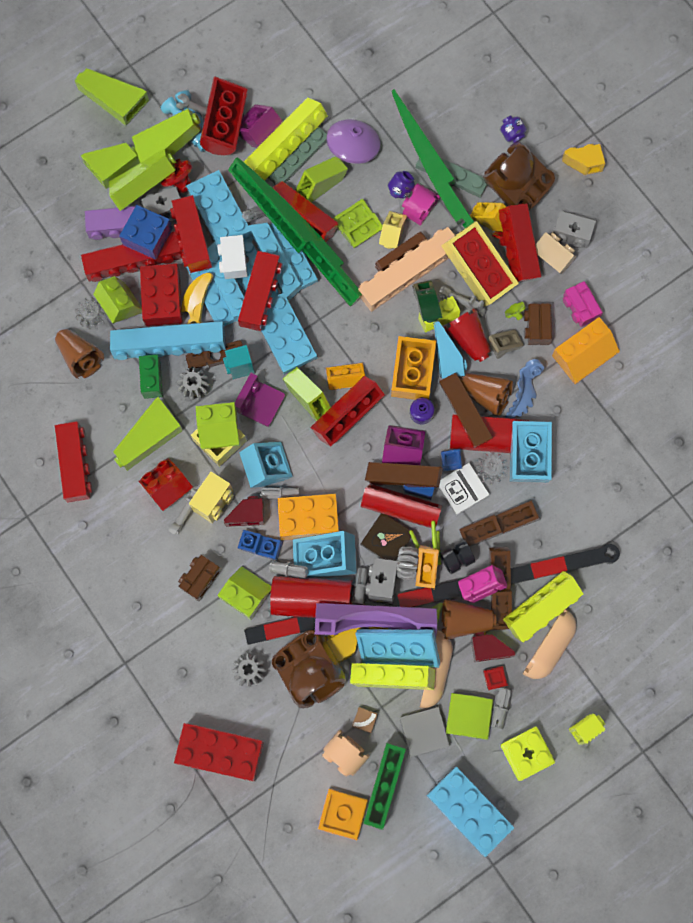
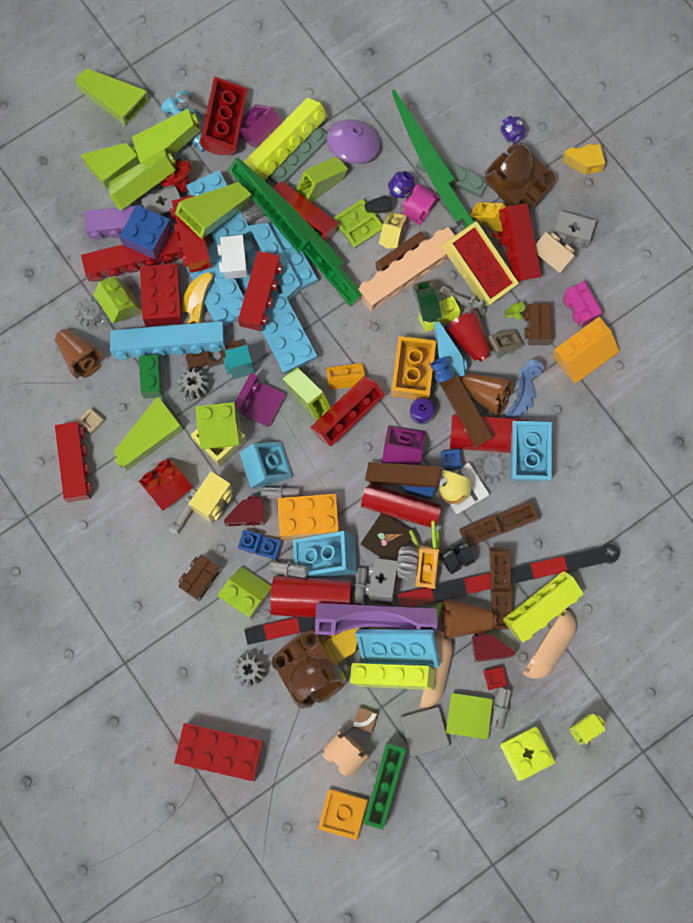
(90, 421): none -> tan tile
(213, 208): none -> lime slope
(379, 205): none -> black cone
(442, 369): none -> blue wheel
(457, 488): none -> light yellow helmet
(470, 811): medium azure brick -> none
(482, 584): dark pink brick -> none

